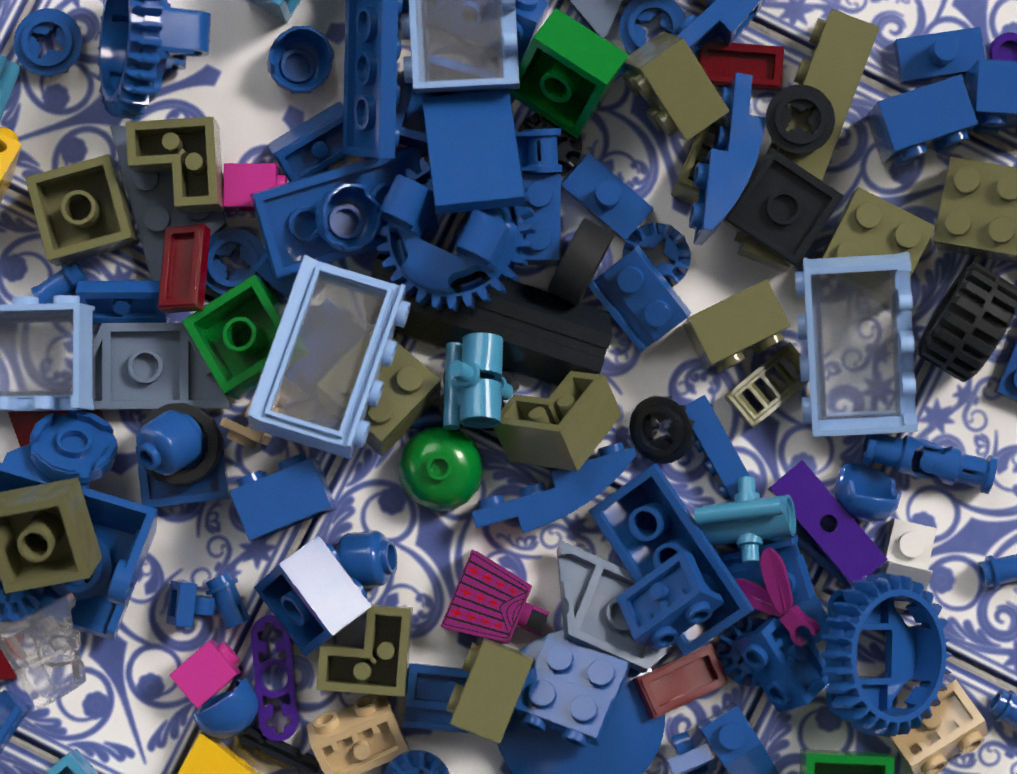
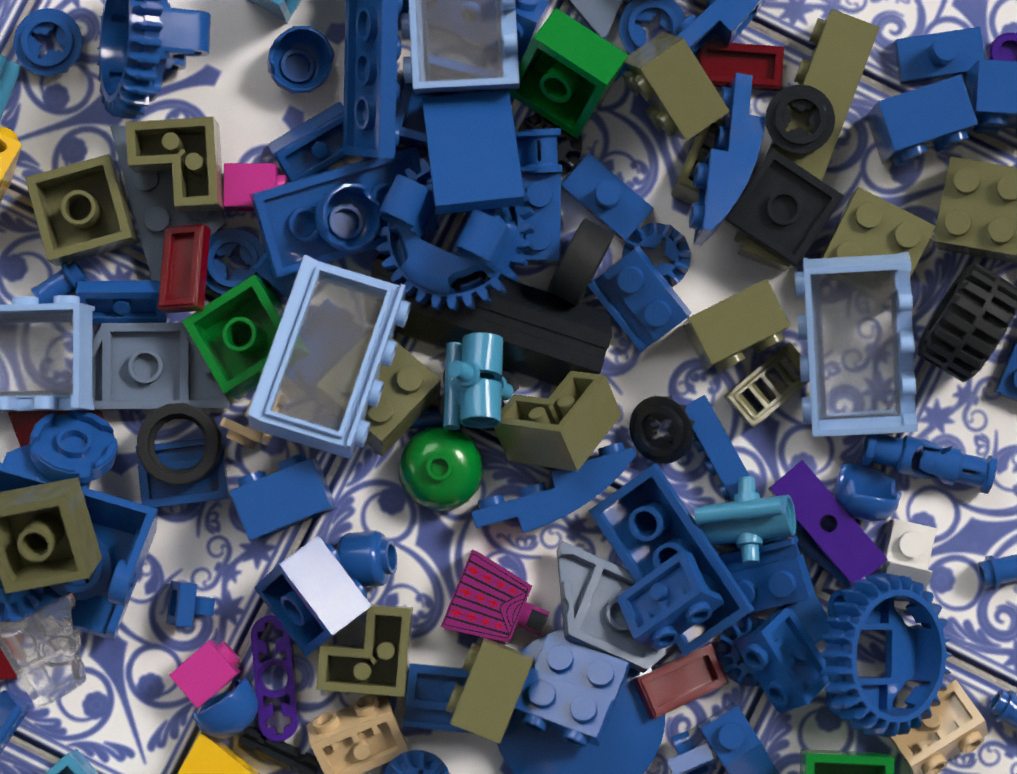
(168, 442): blue head -> none
(227, 600): blue pin -> none
(777, 596): magenta piece -> none

